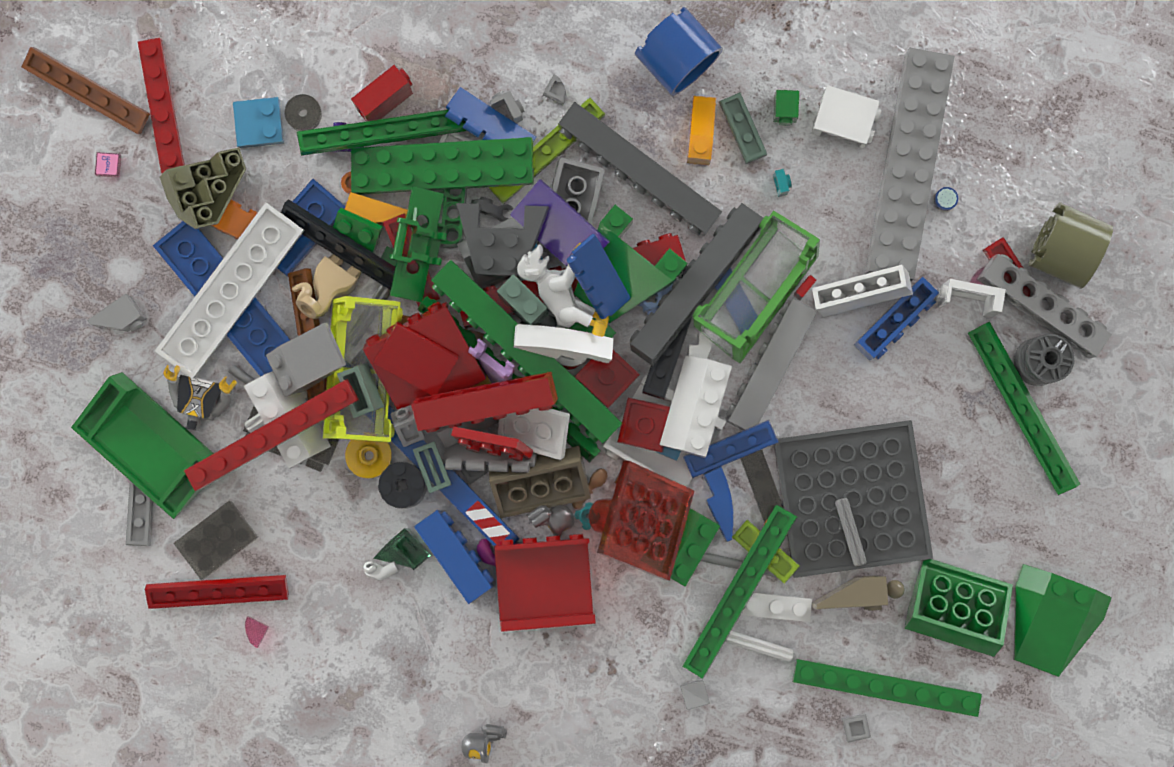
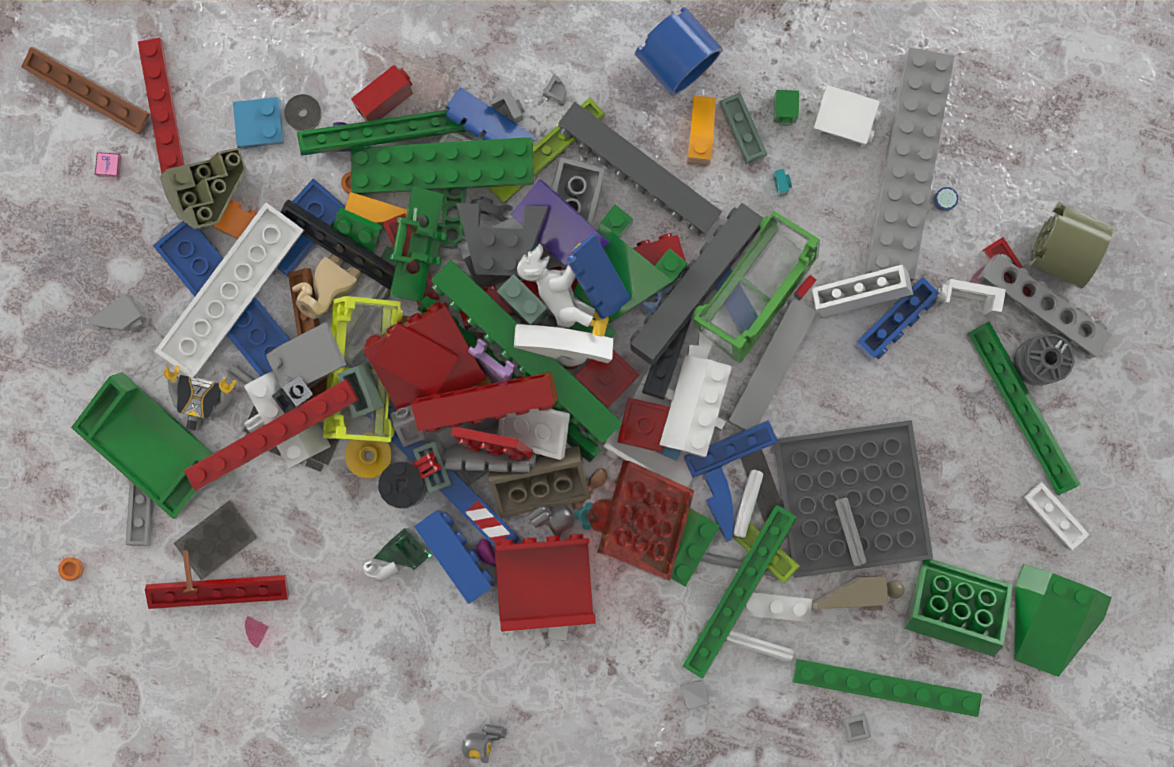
(70, 569): none -> orange tile
(190, 590): none -> dark orange pin
(292, 394): none -> black bracket
(426, 463): none -> red wheel
(558, 632): none -> white sticker
(747, 503): none -> white axle
(1056, 516): none -> white plate

